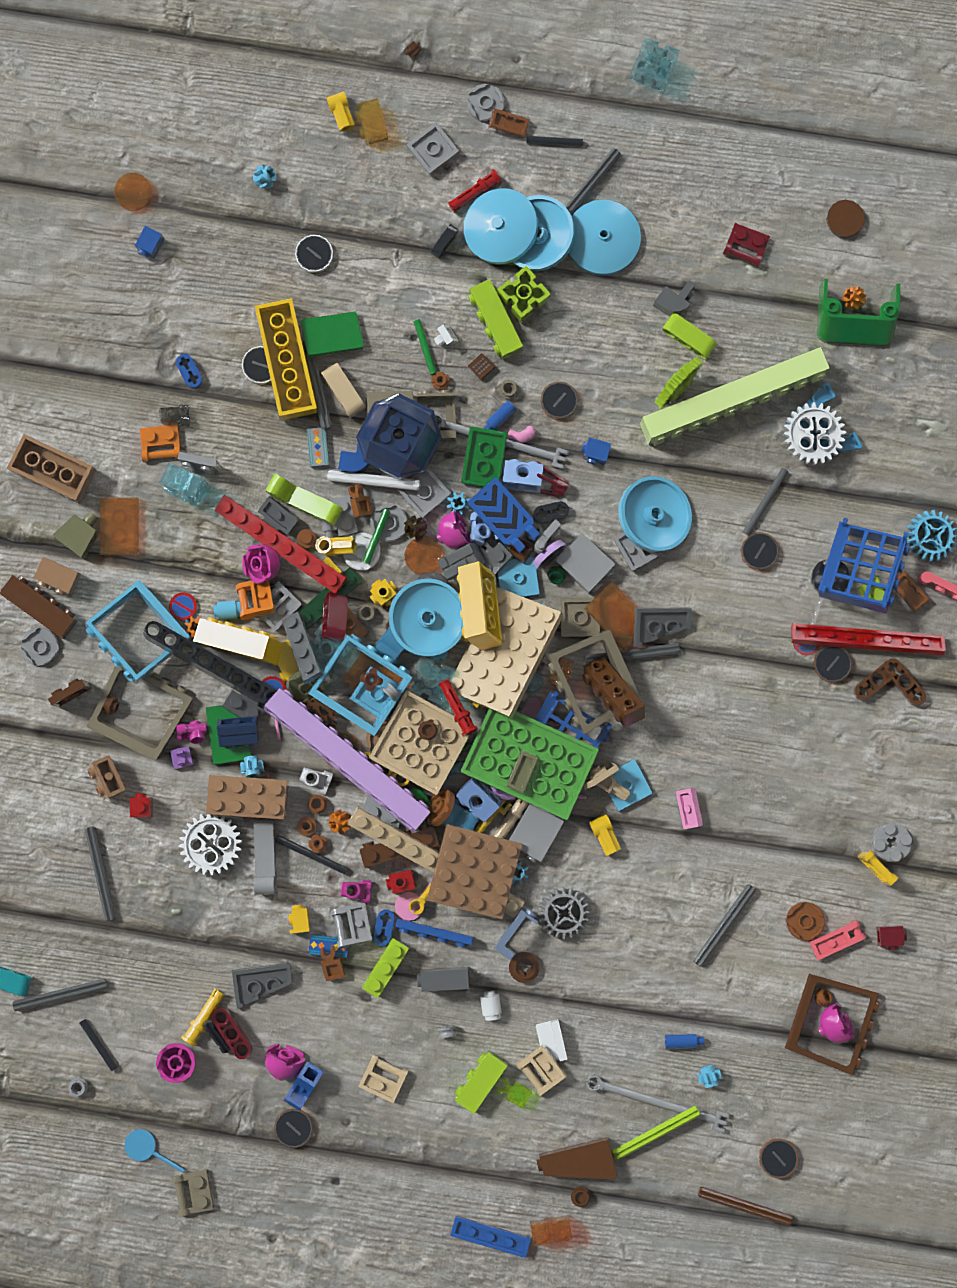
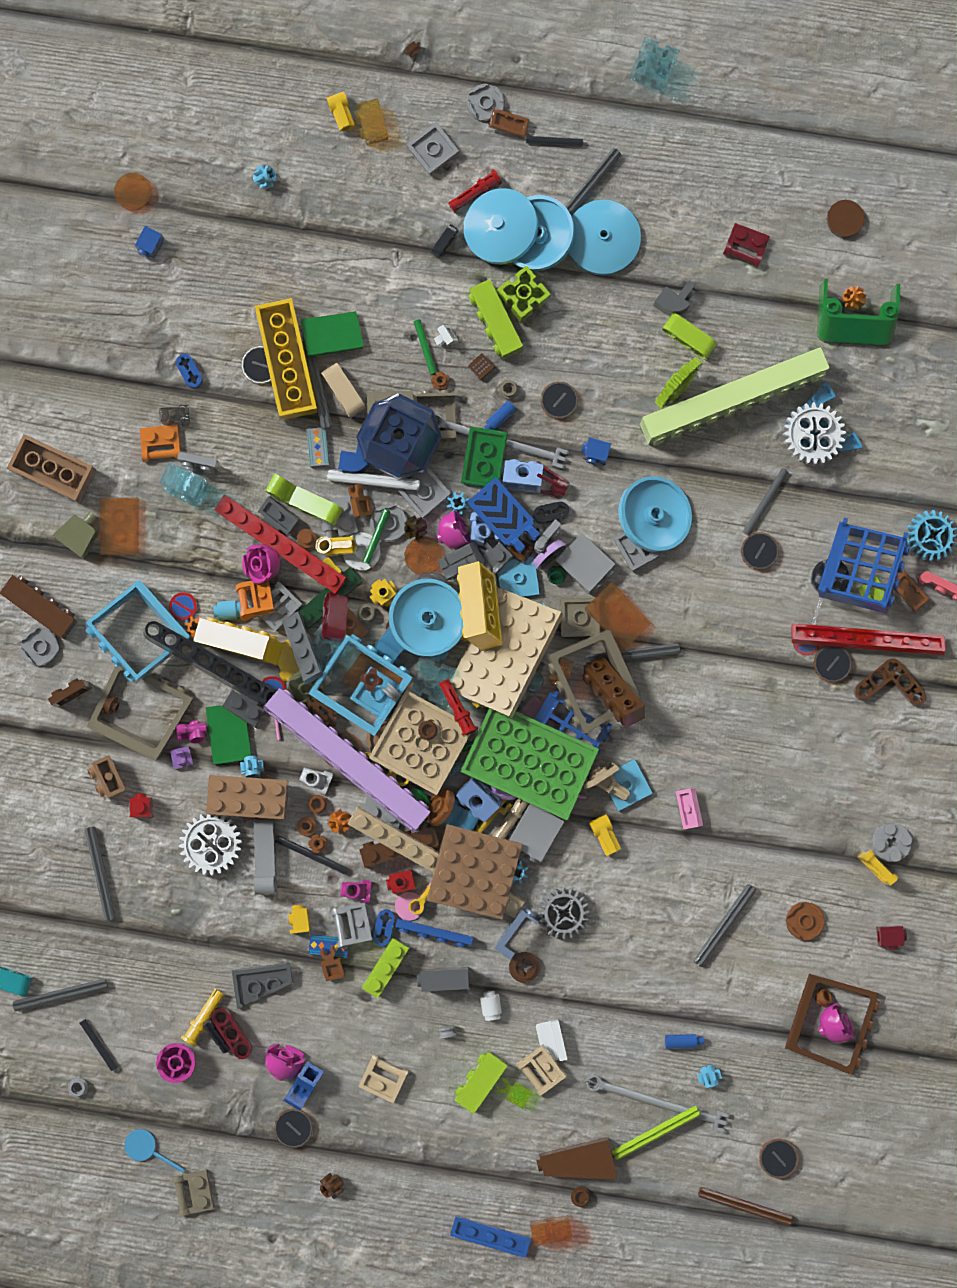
(57, 575): medium nougat brick -> none
(237, 732): dark blue brick -> none
(314, 253): black tile -> none
(331, 1185): none -> reddish brown gear
(522, 437): bright pink arm -> none
(522, 772): olive tile -> none
(658, 622): dark grey wing -> none
(836, 940): coral plate -> none

